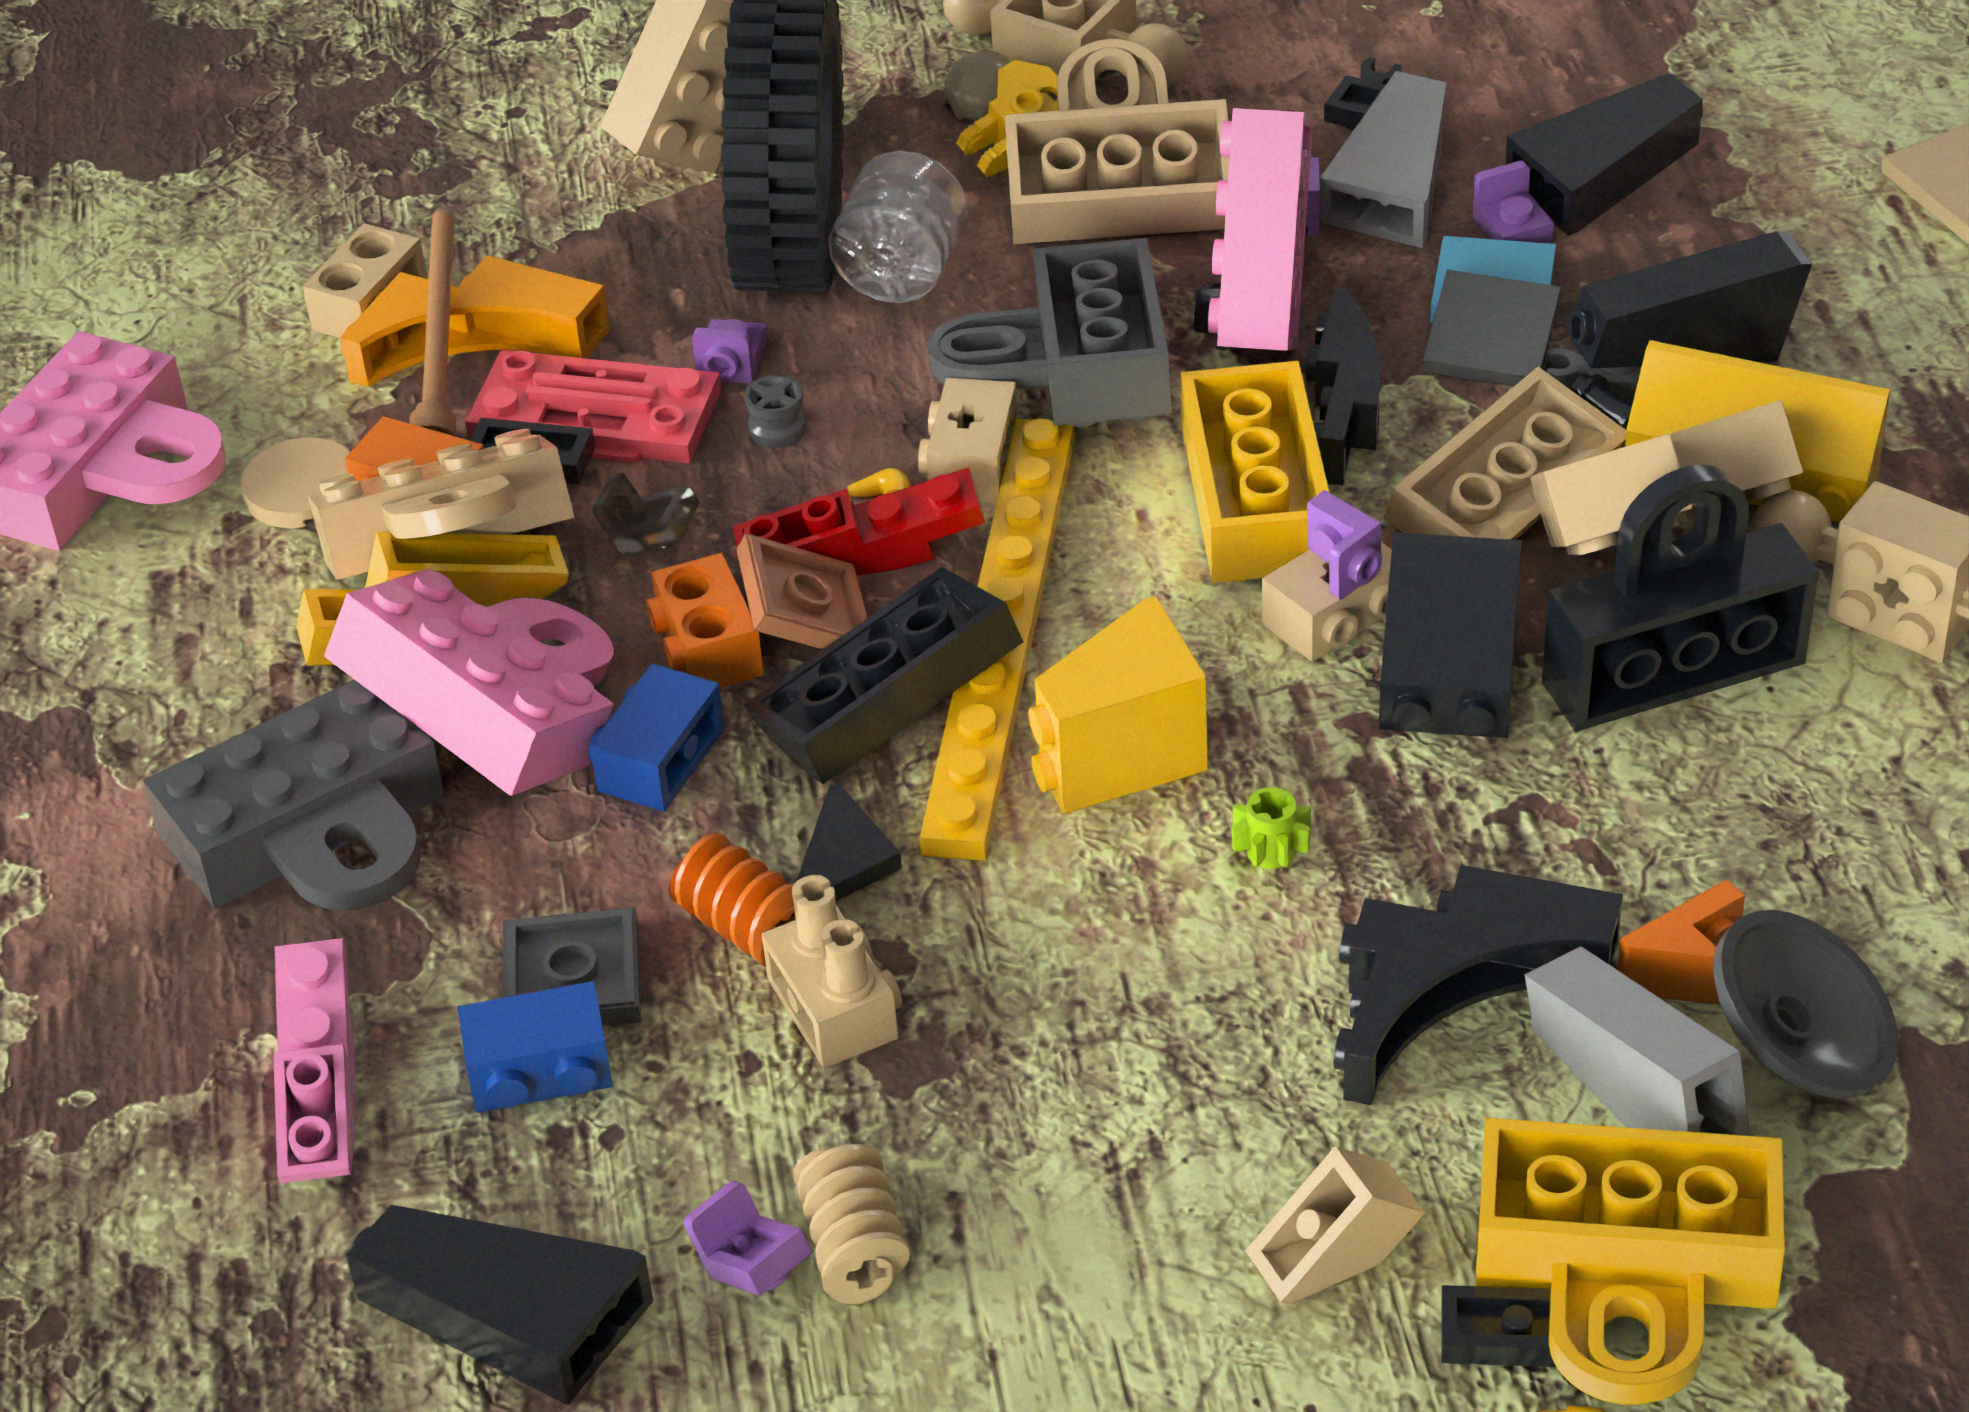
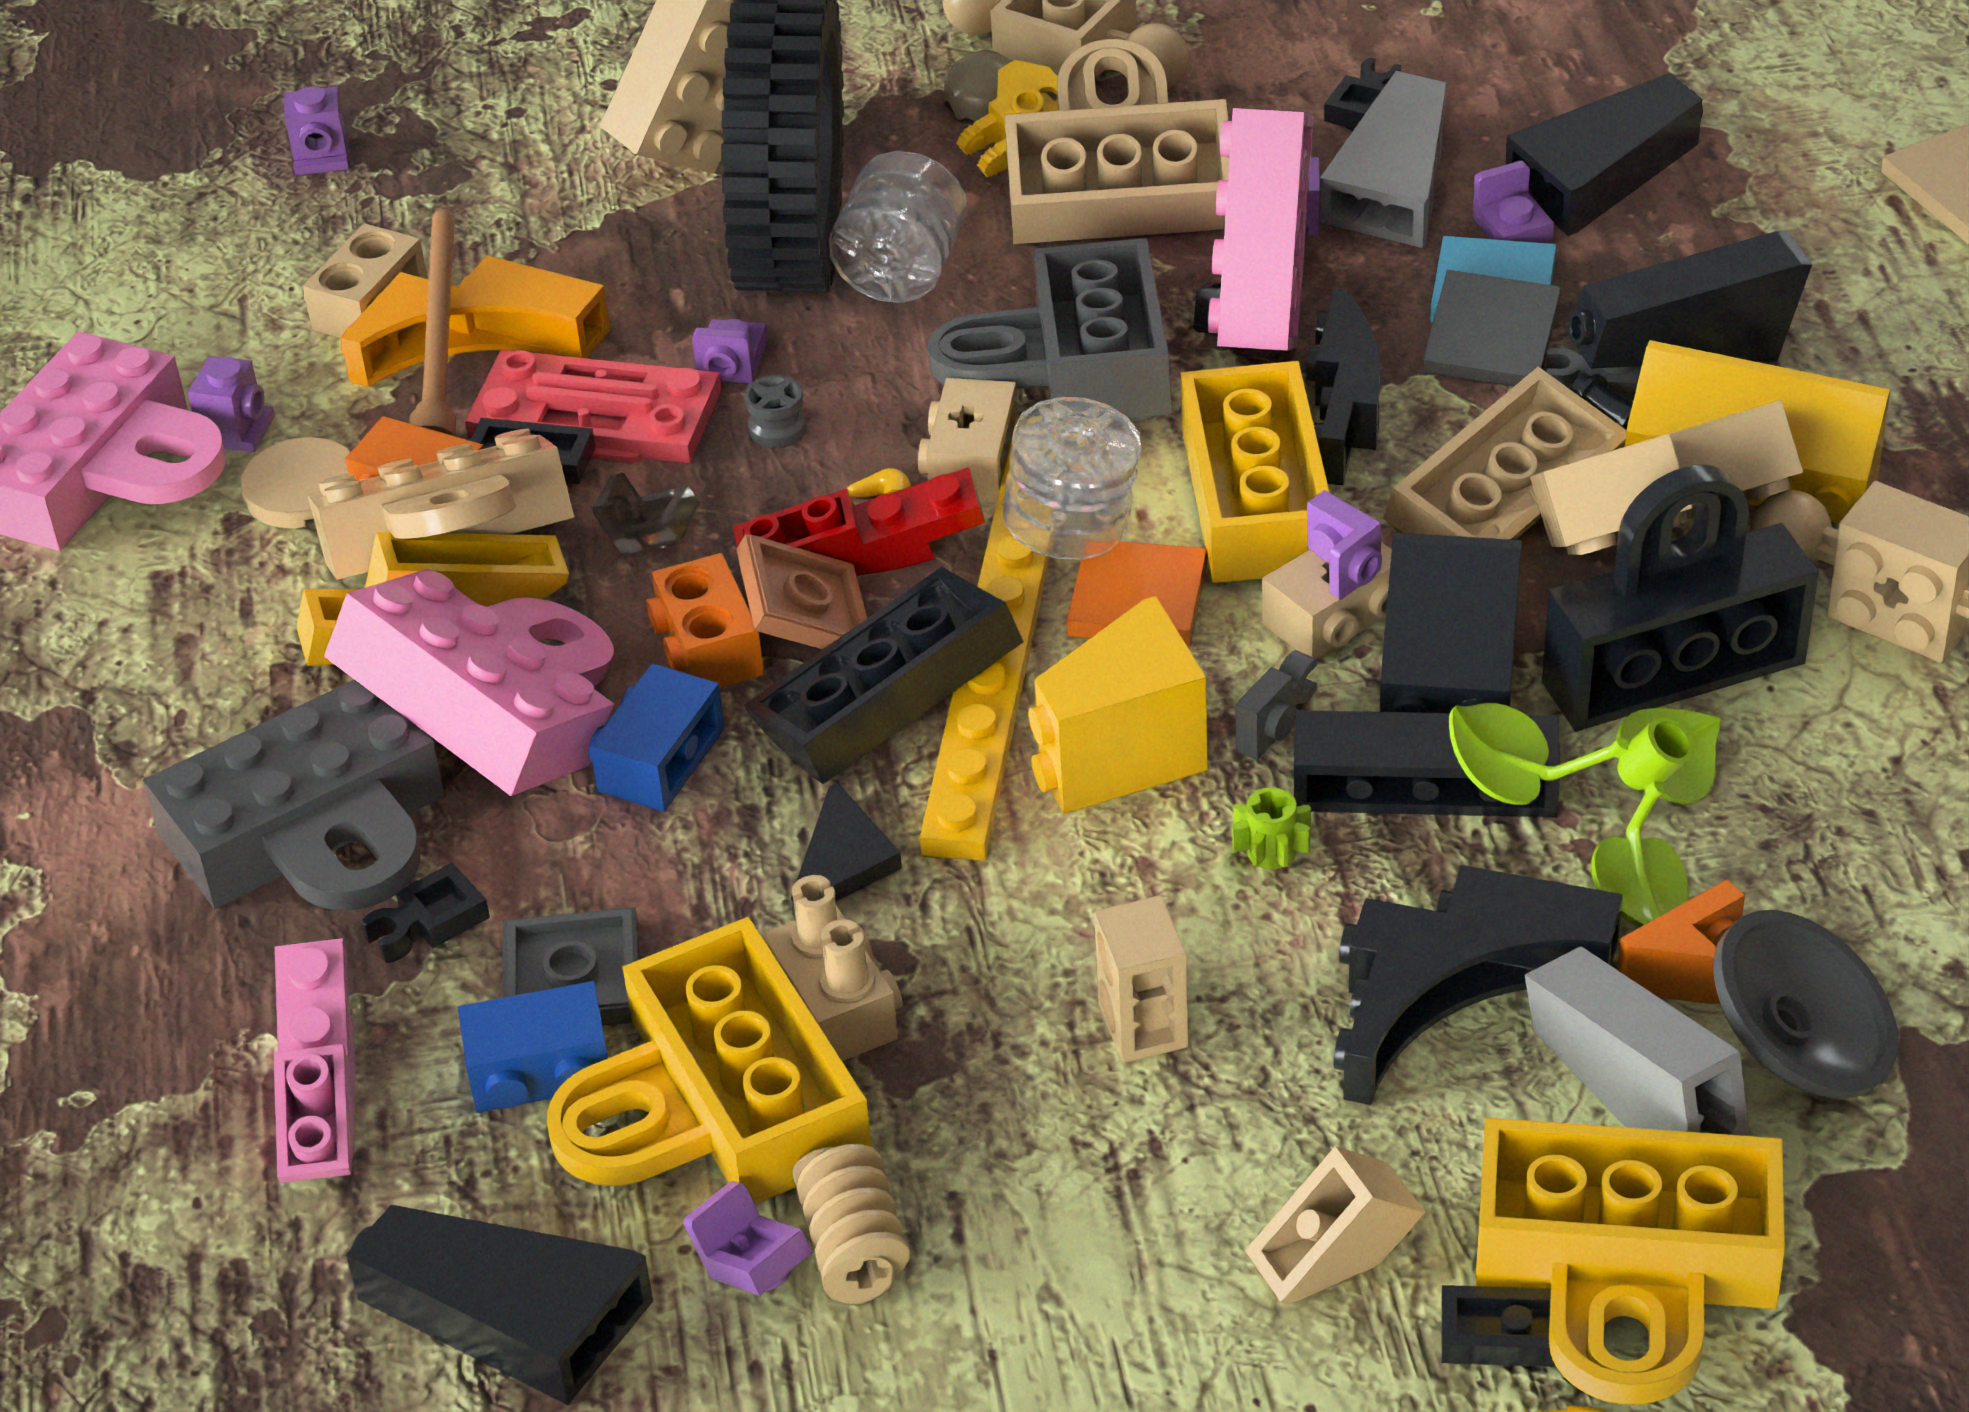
(232, 399): none -> medium lavender brick
(316, 130): none -> medium lavender brick
(428, 909): none -> black plate
(722, 1072): none -> yellow brick
(732, 893): orange piece -> none
(1071, 478): none -> clear wheel
(1133, 572): none -> orange tile
(1141, 978): none -> tan brick
(1269, 705): none -> dark grey plate
(1399, 766): none -> black brick
(1658, 752): none -> lime plant

